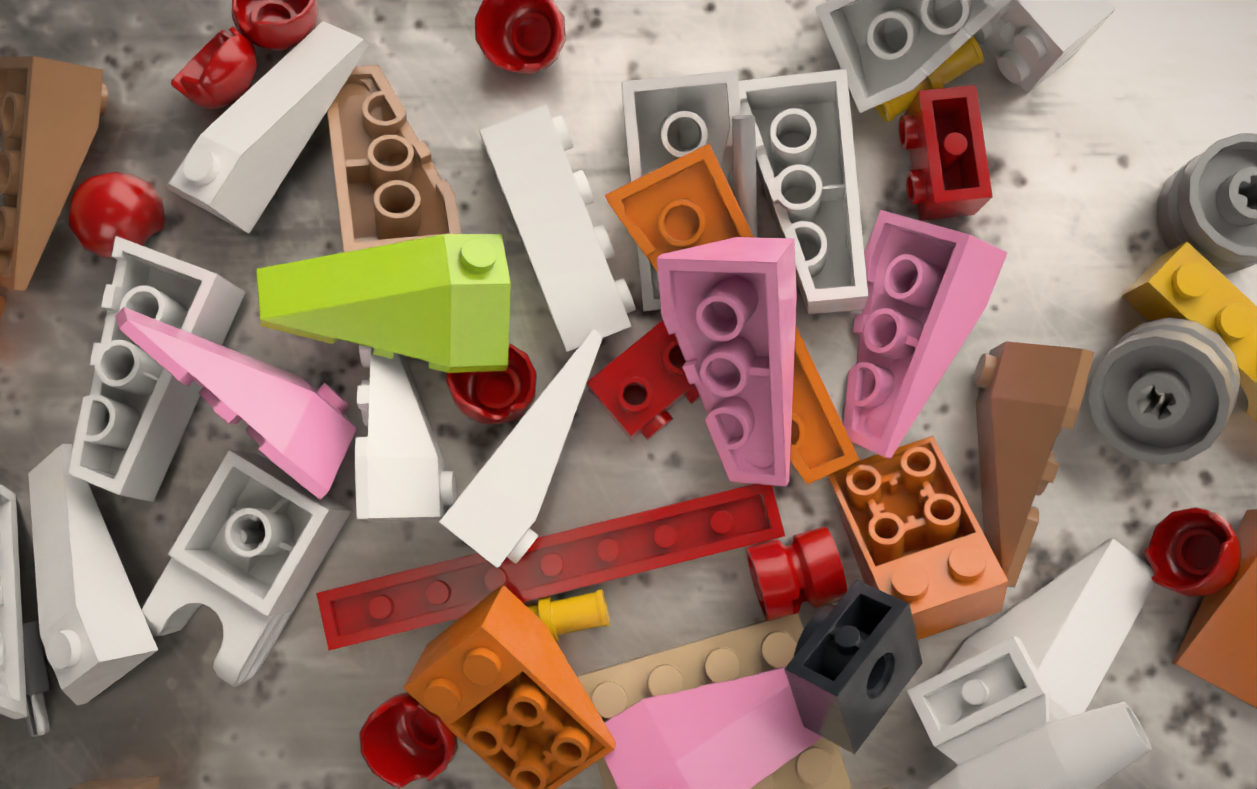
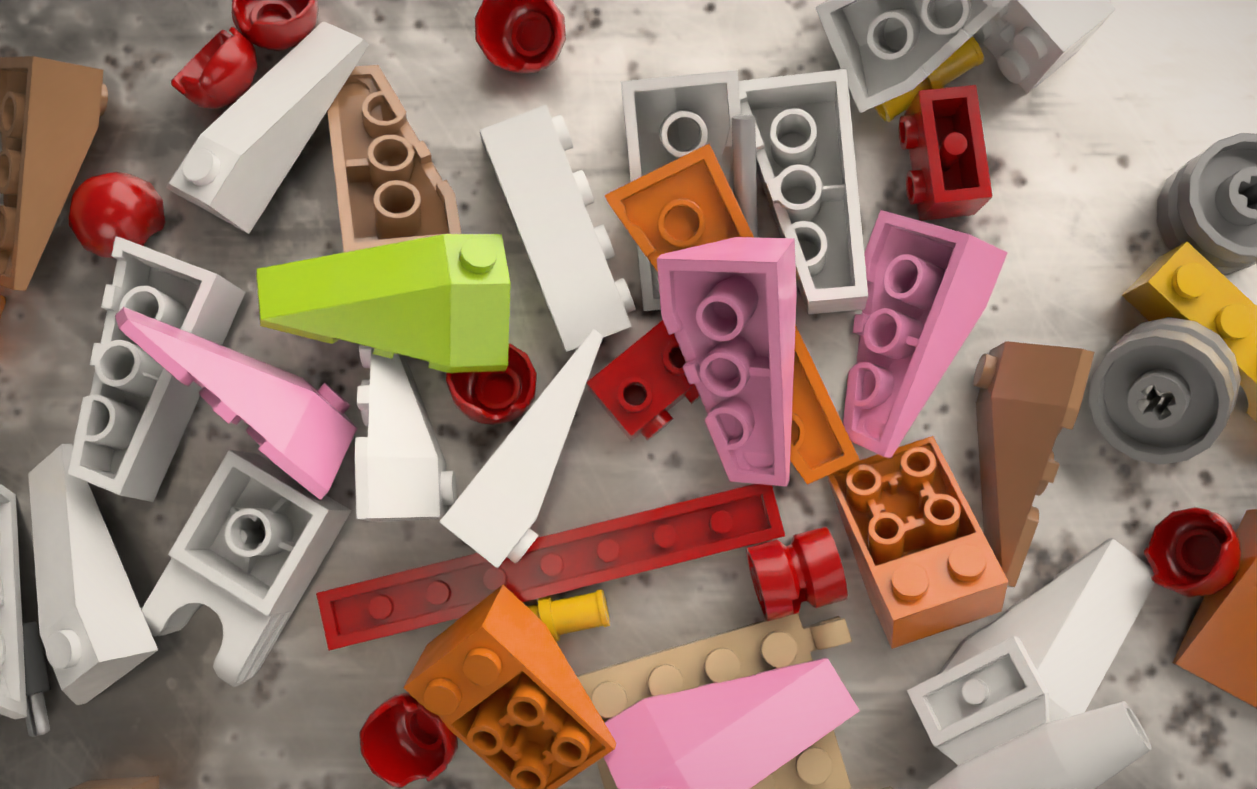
(853, 664): black brick -> none

